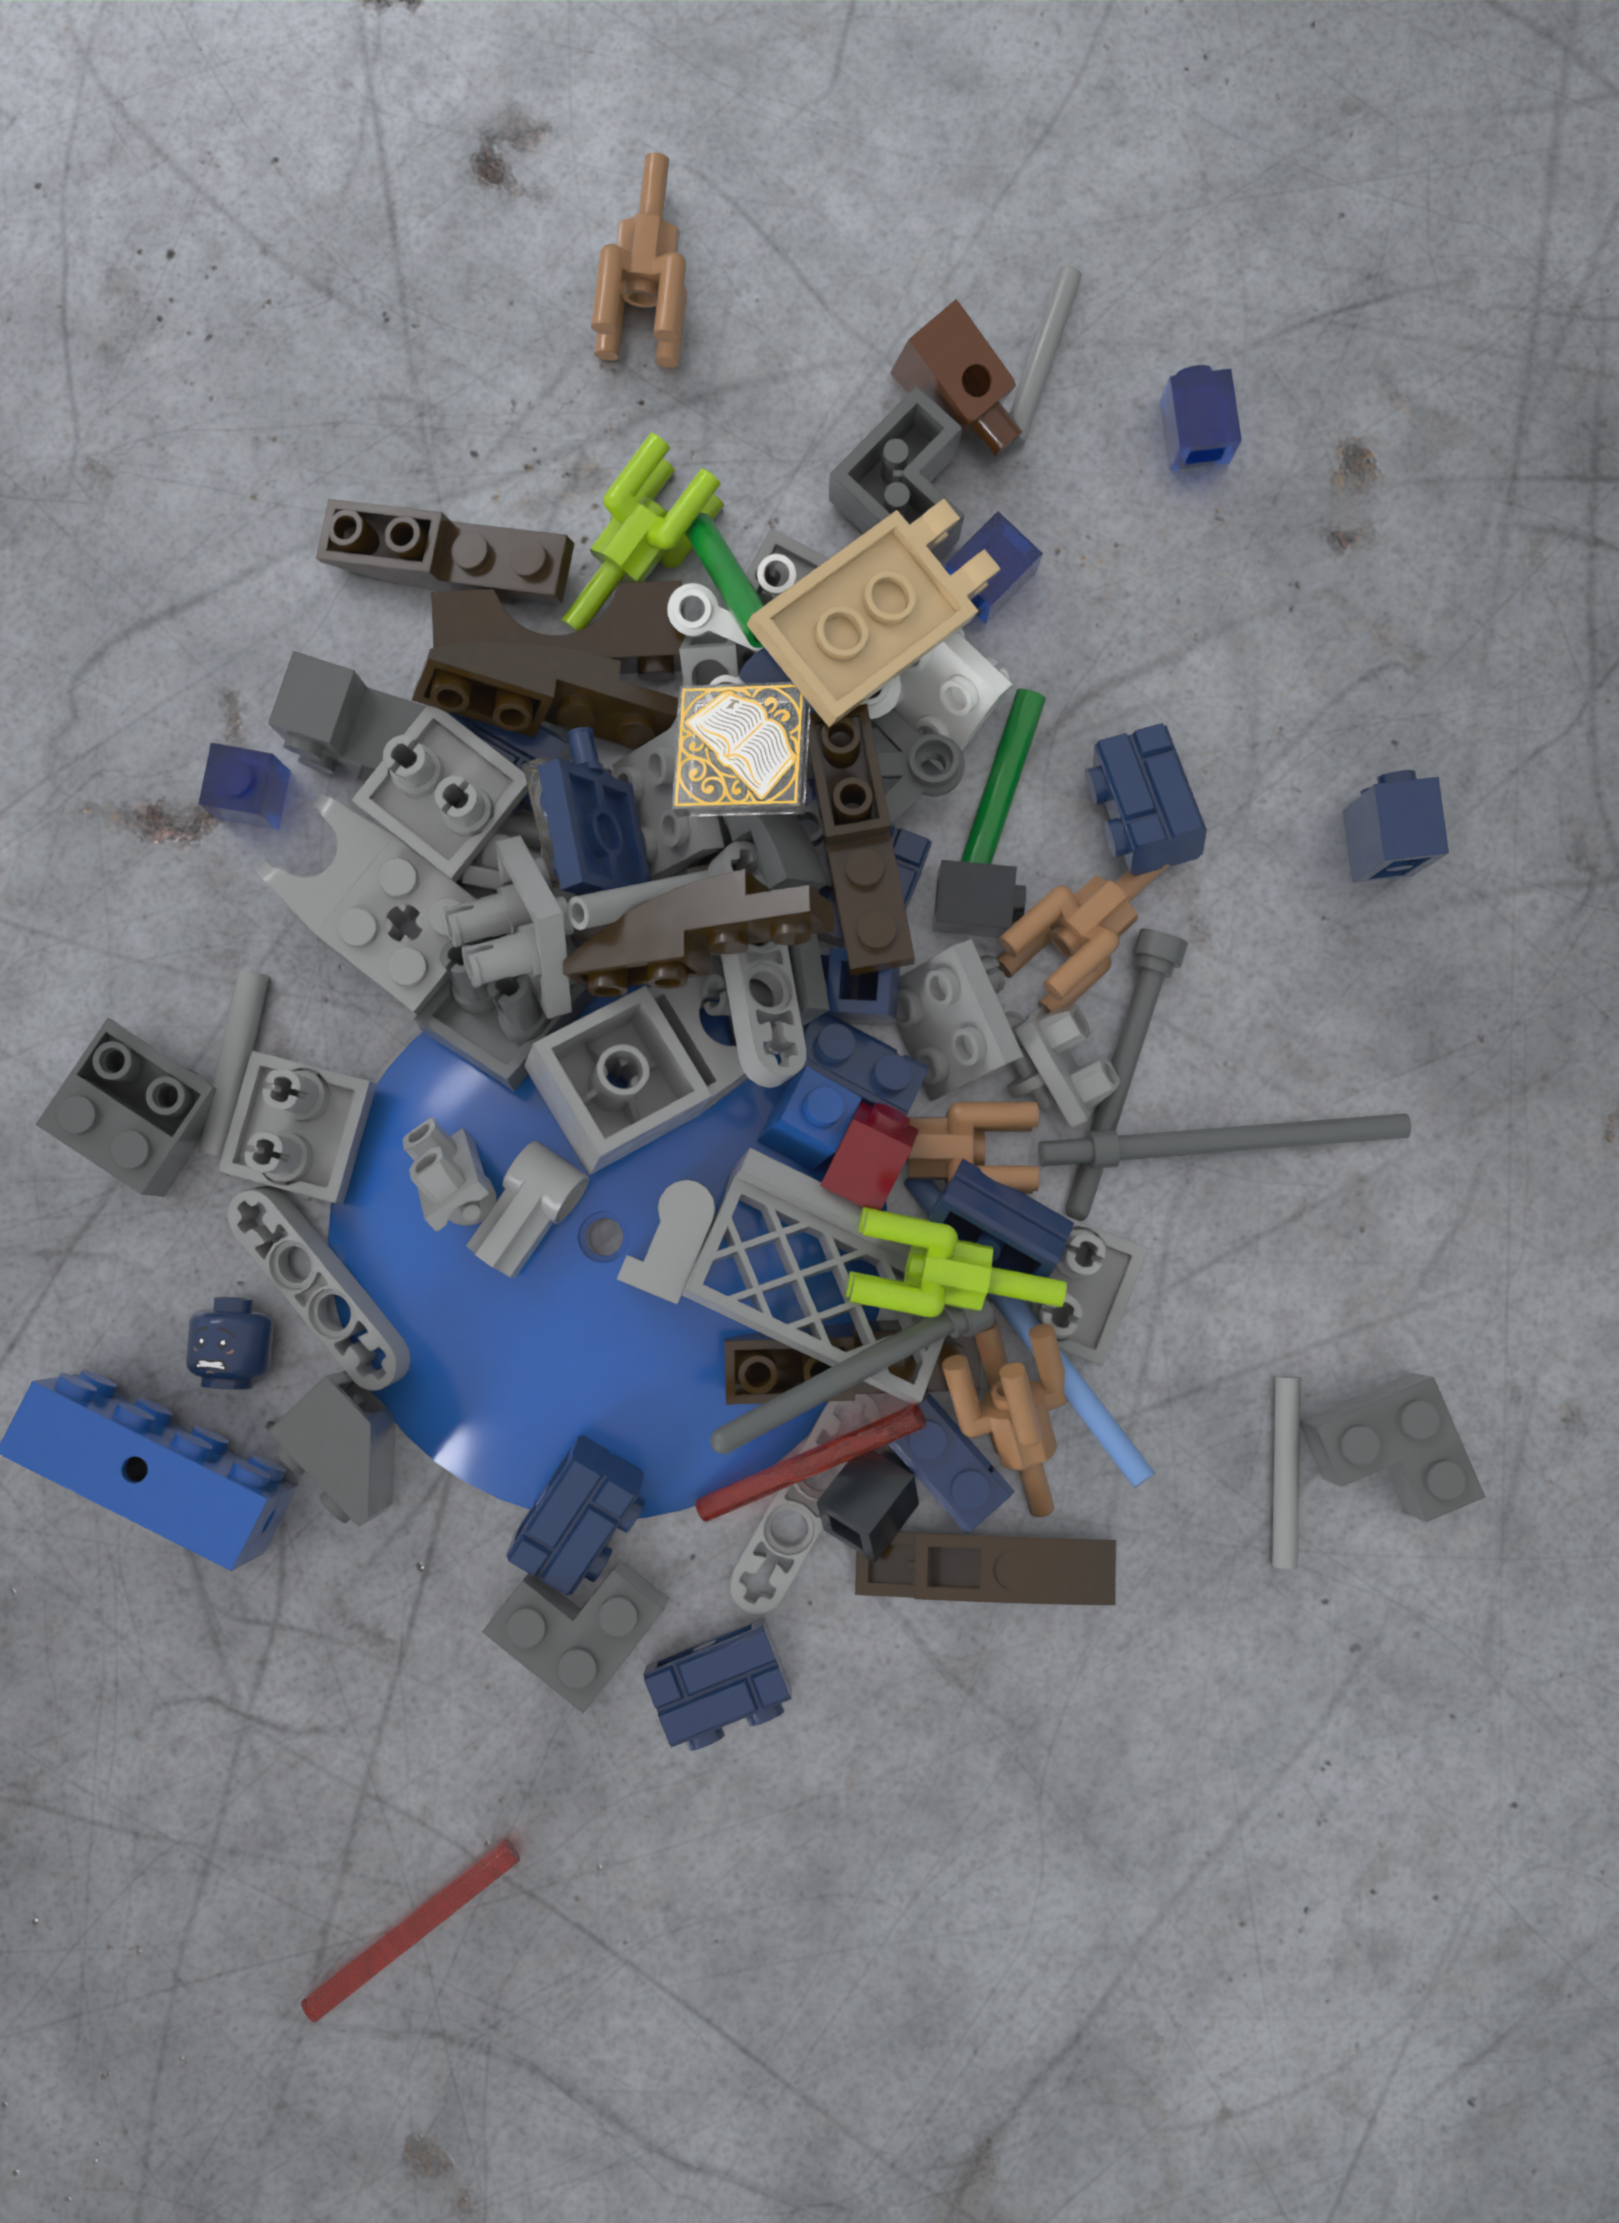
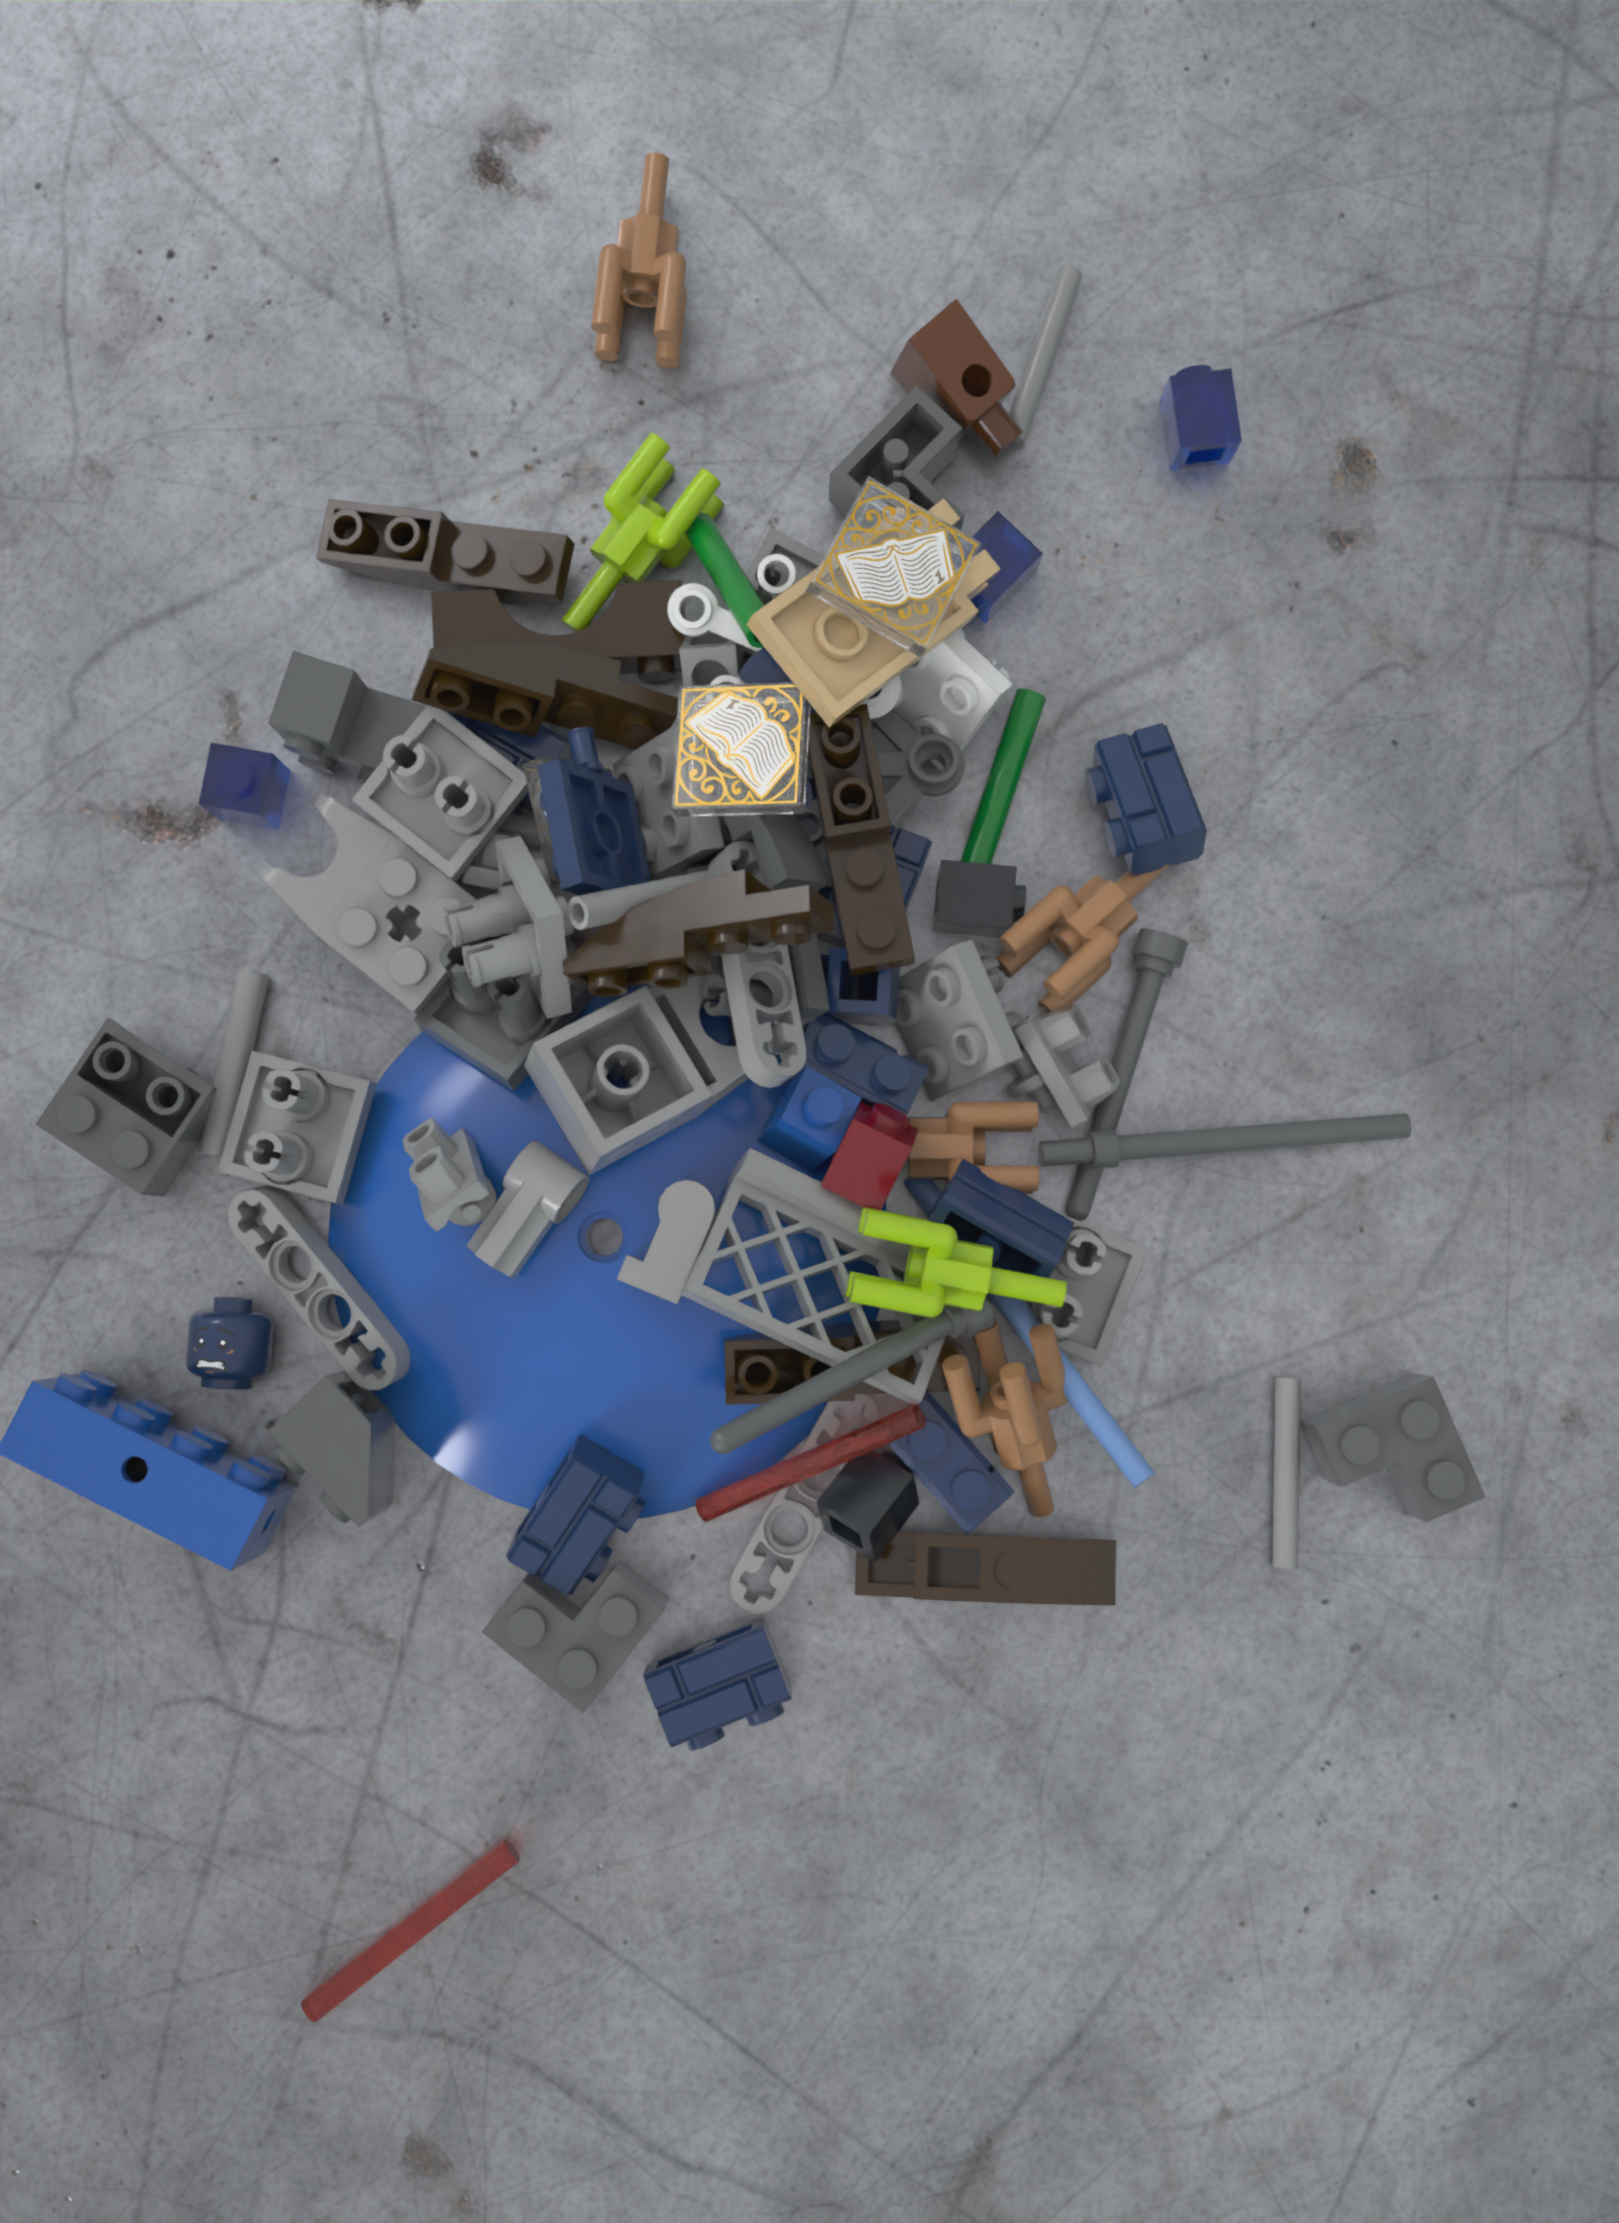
(894, 567): none -> tile
(1395, 827): dark blue brick -> none

